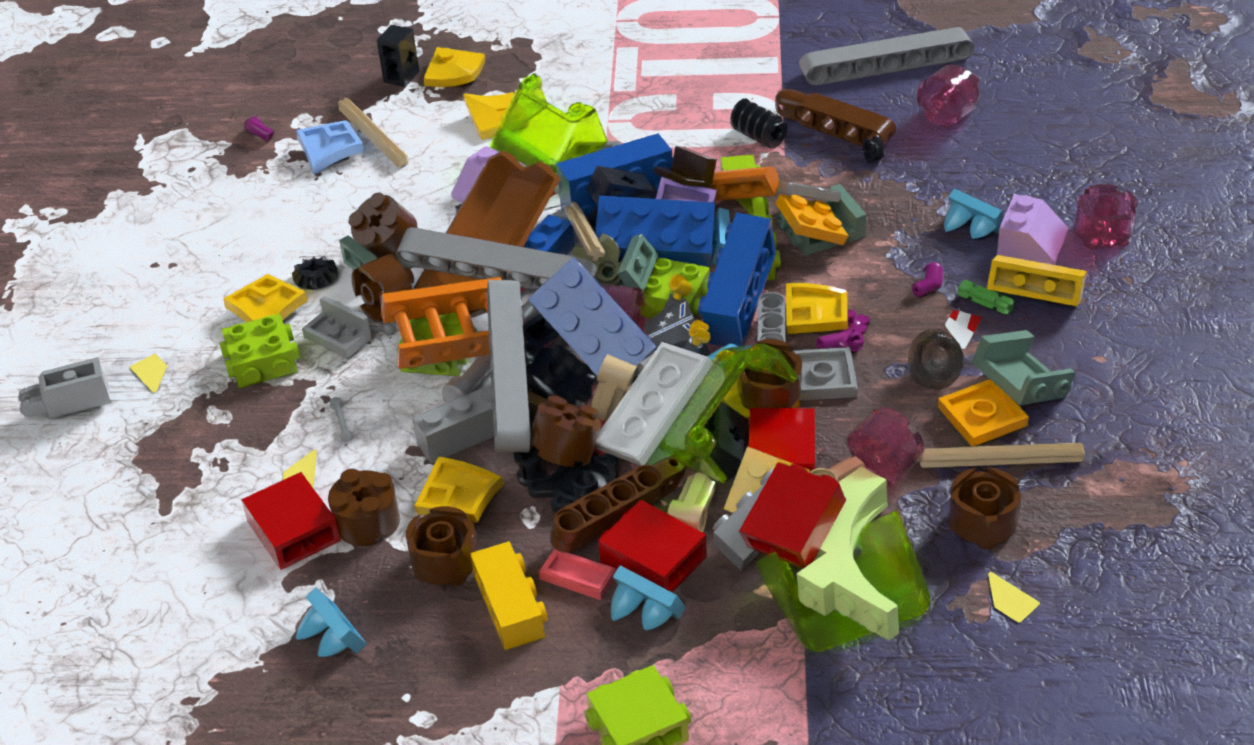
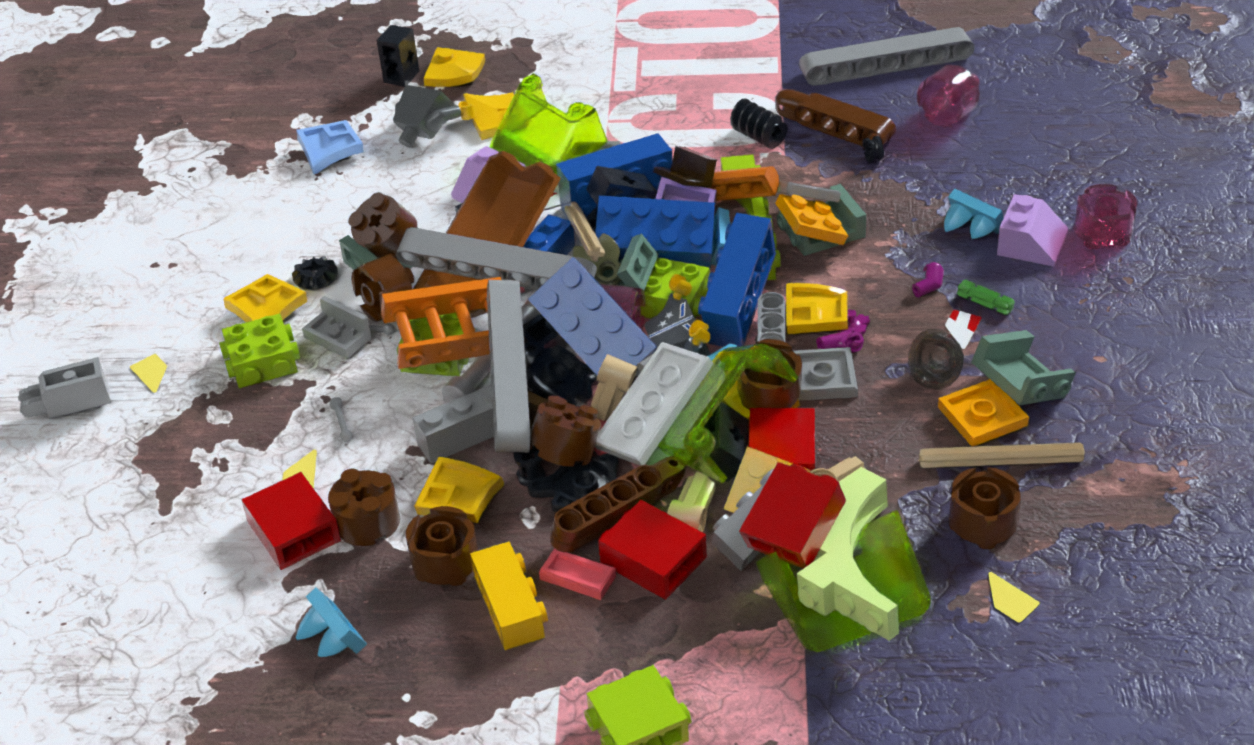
(254, 126): magenta arm -> none
(373, 132): tan axle -> none
(425, 111): none -> dark grey torso
(634, 589): medium azure tile -> none
(886, 444): clear pink brick -> none
(1036, 280): yellow brick -> none

